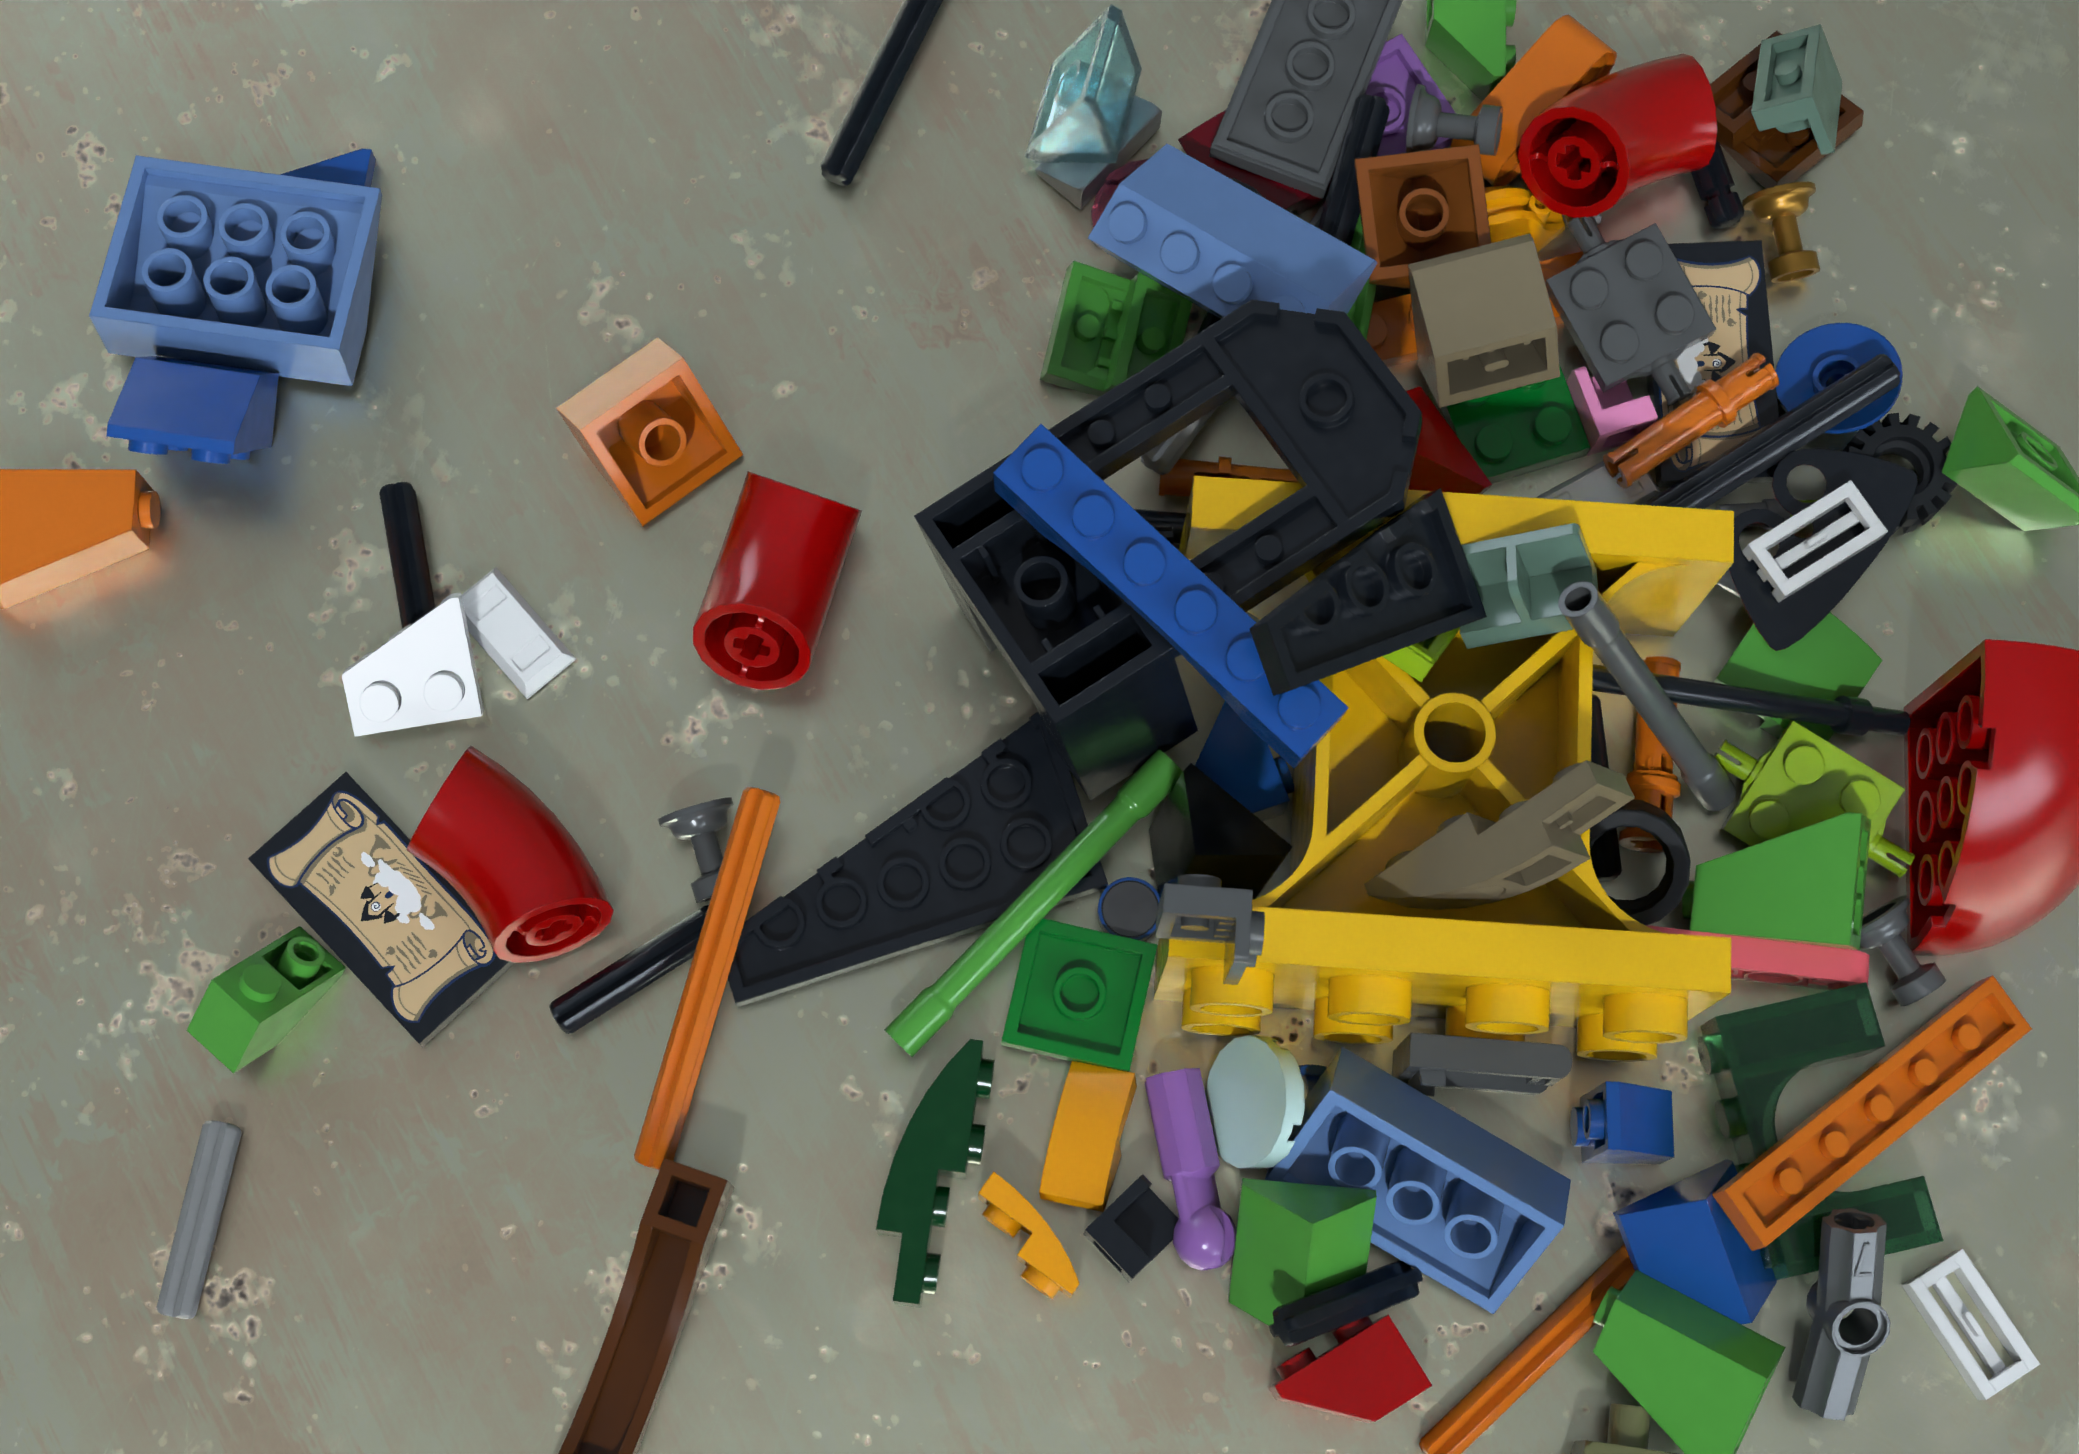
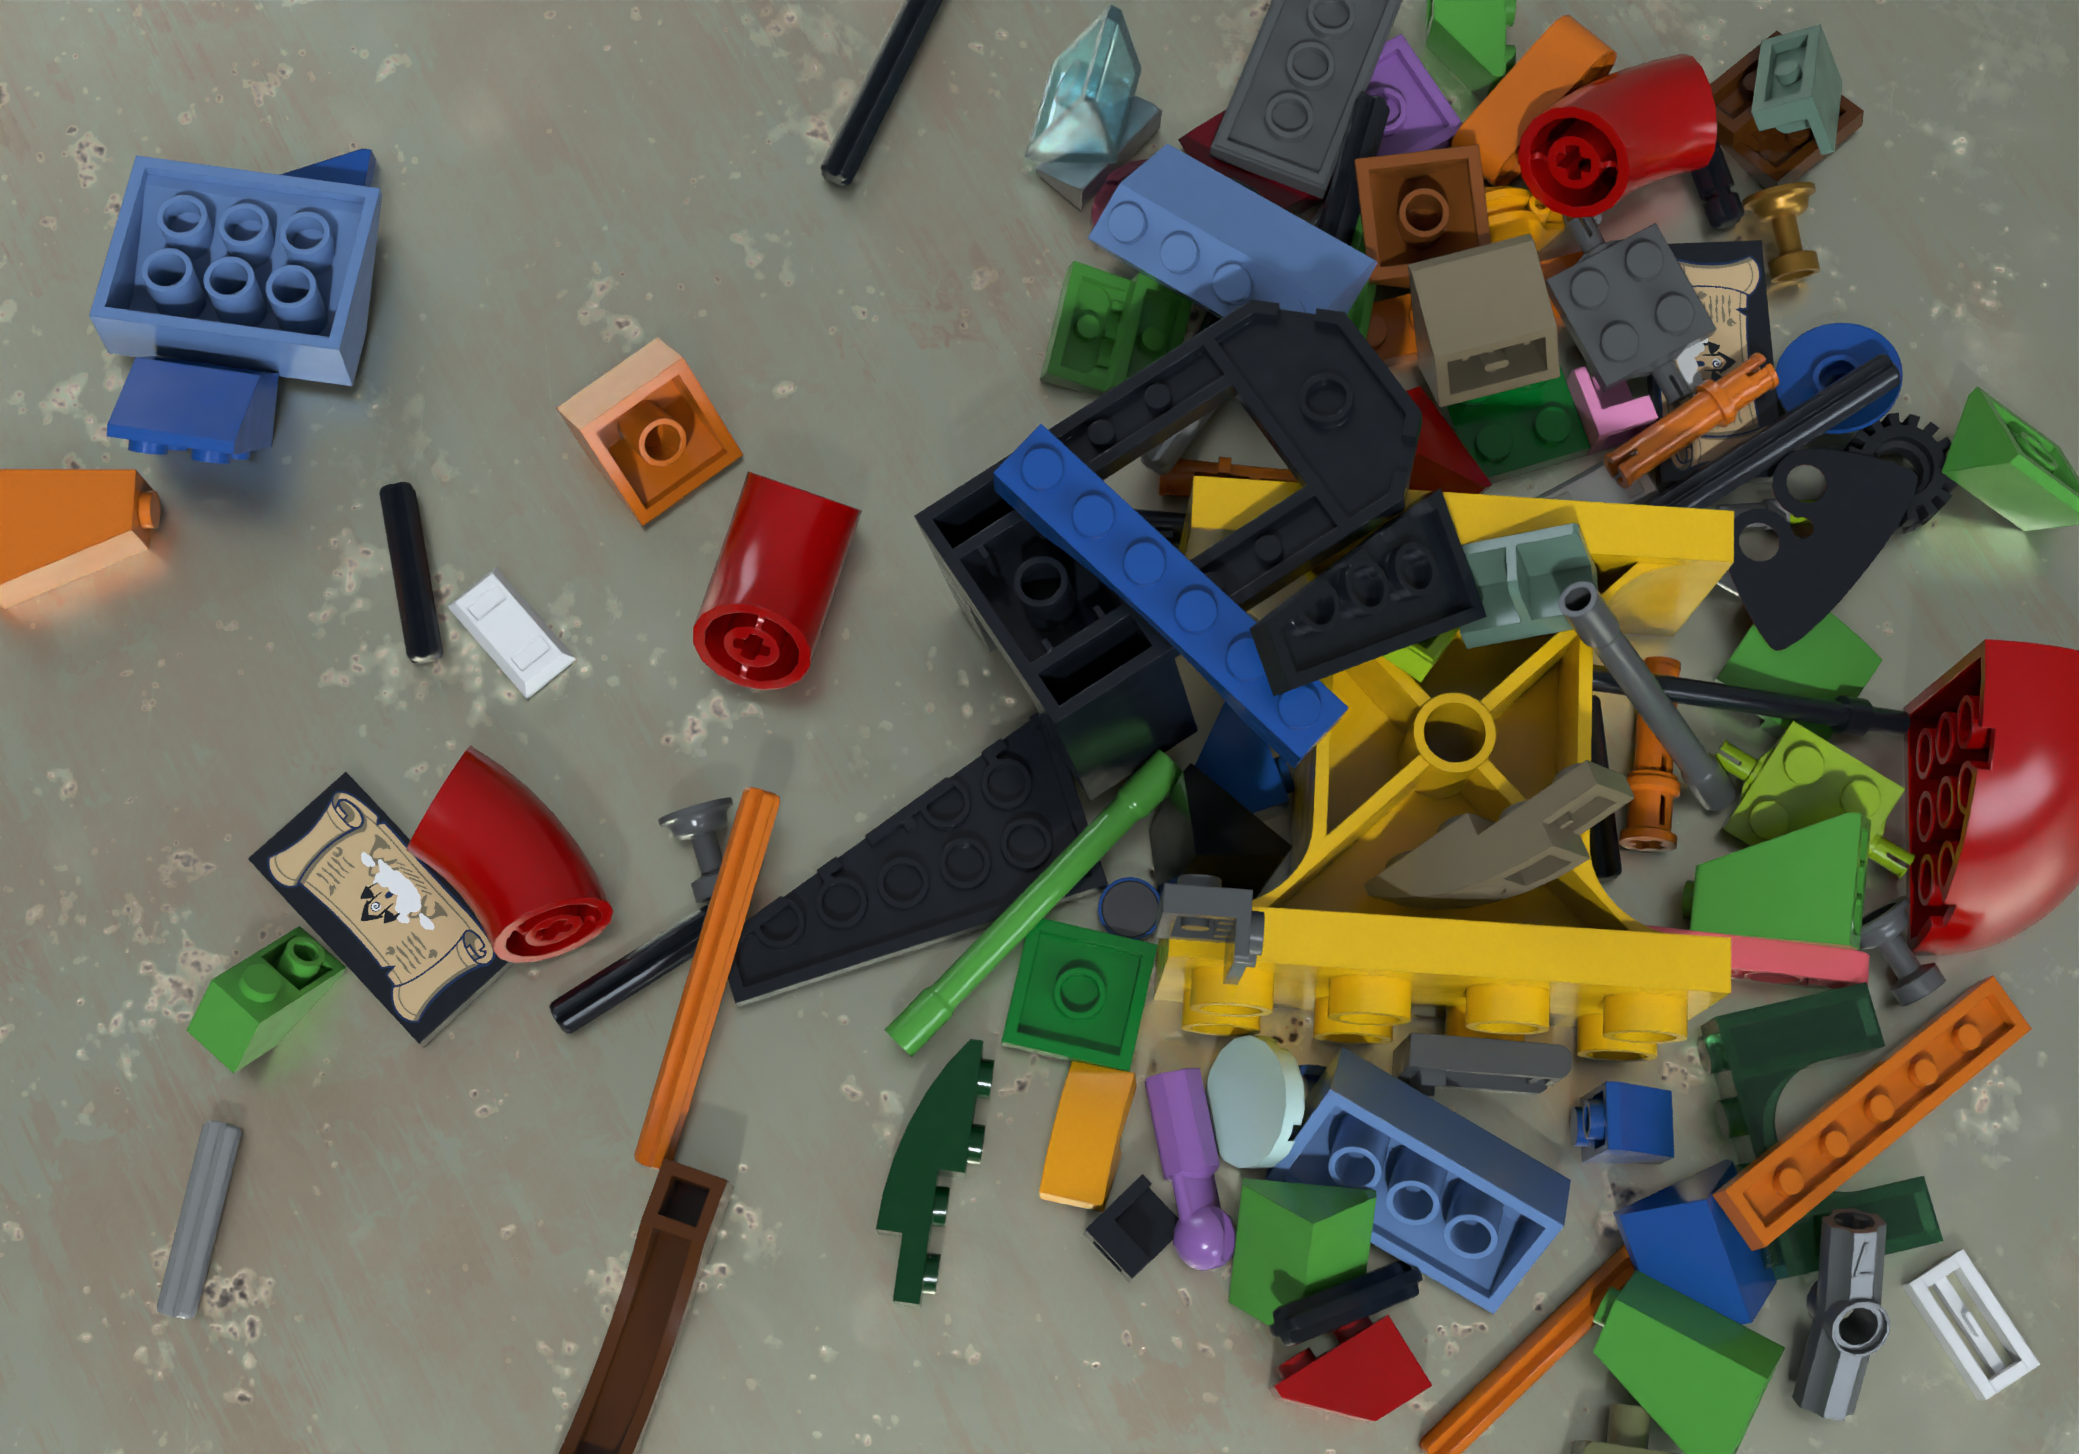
(417, 675): white wing -> none
(1043, 1255): light orange slope -> none
(1428, 123): dark grey piece -> none
(1677, 870): black tyre -> none
(1772, 569): white tile -> none

